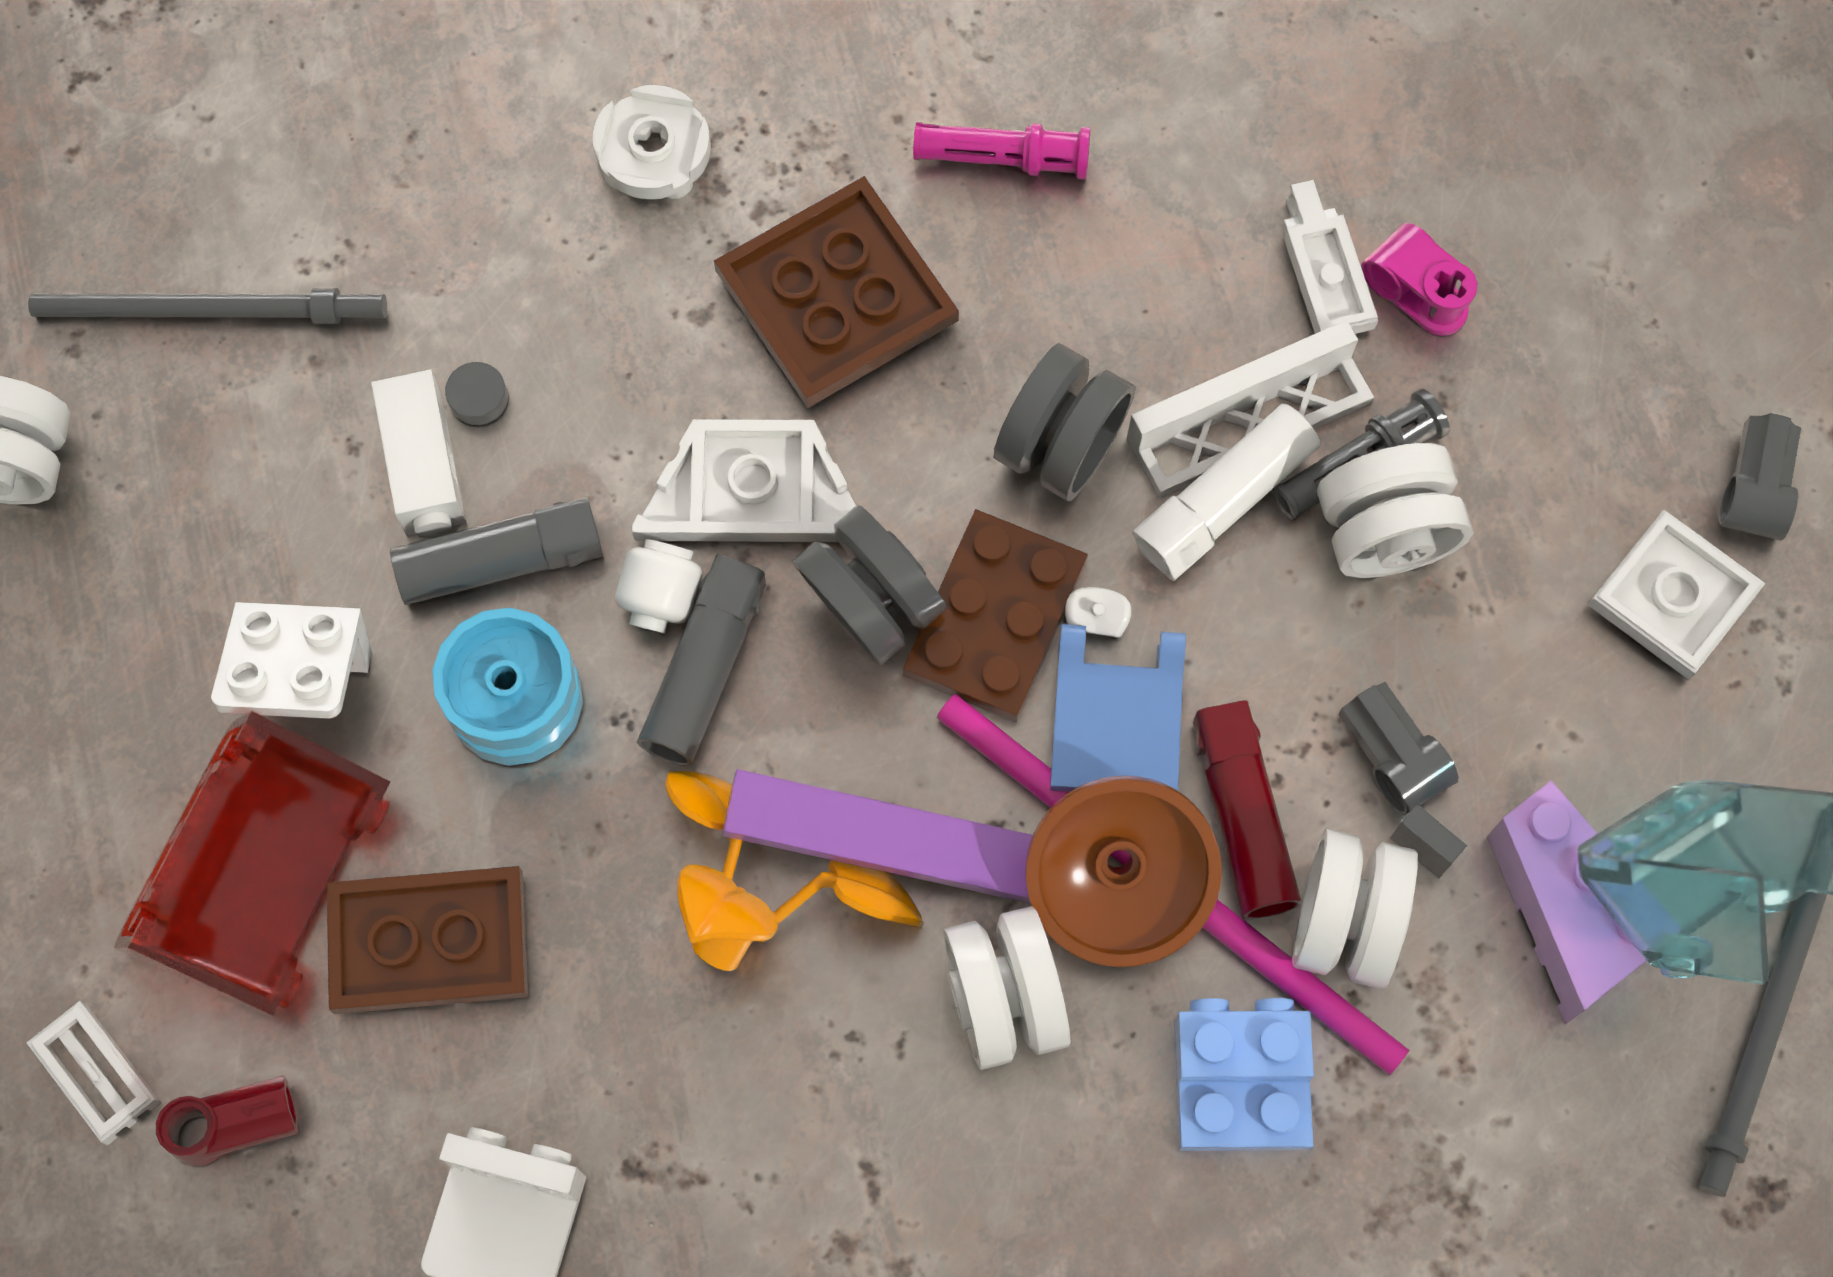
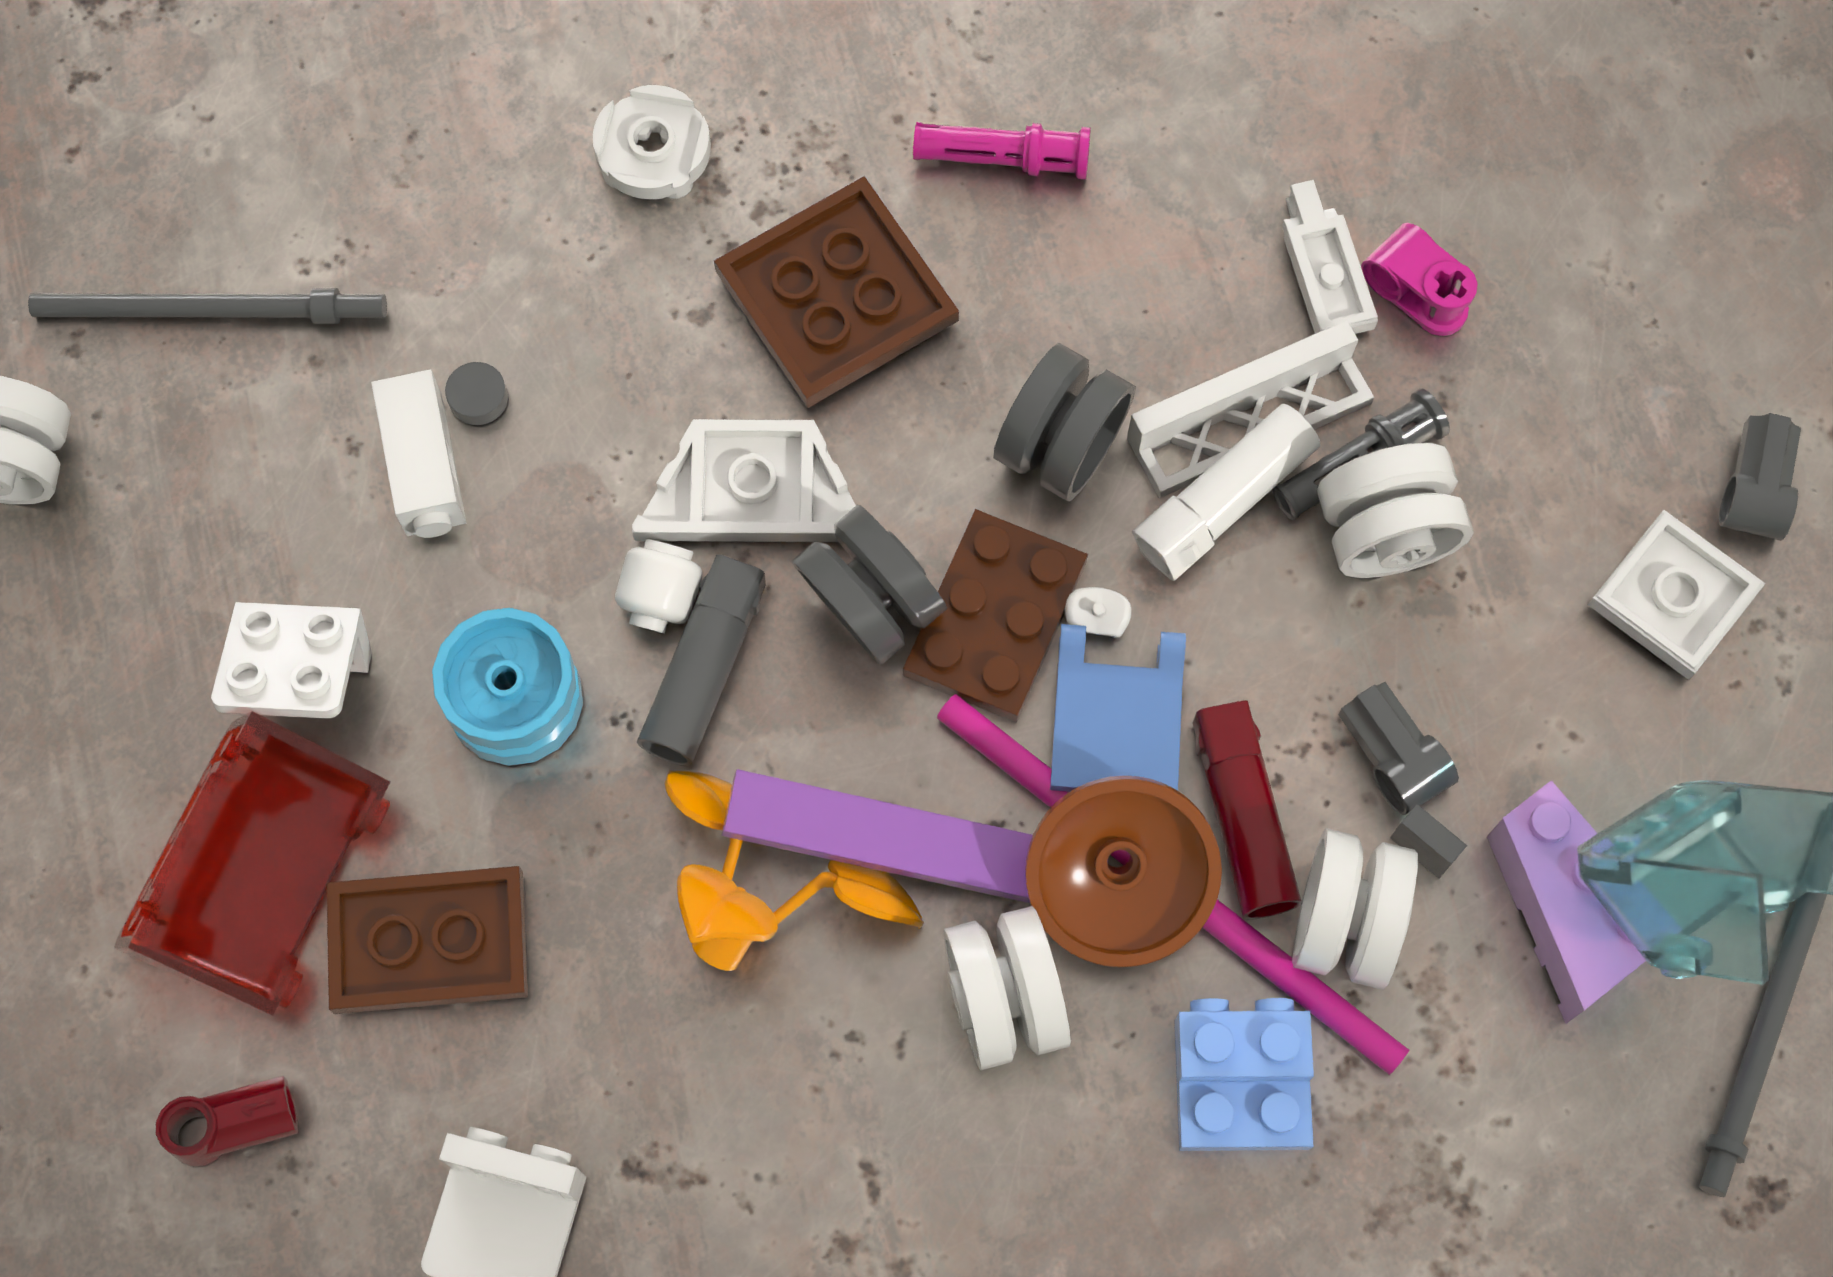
(126, 1113): white tile -> none
(496, 551): dark grey piece -> none

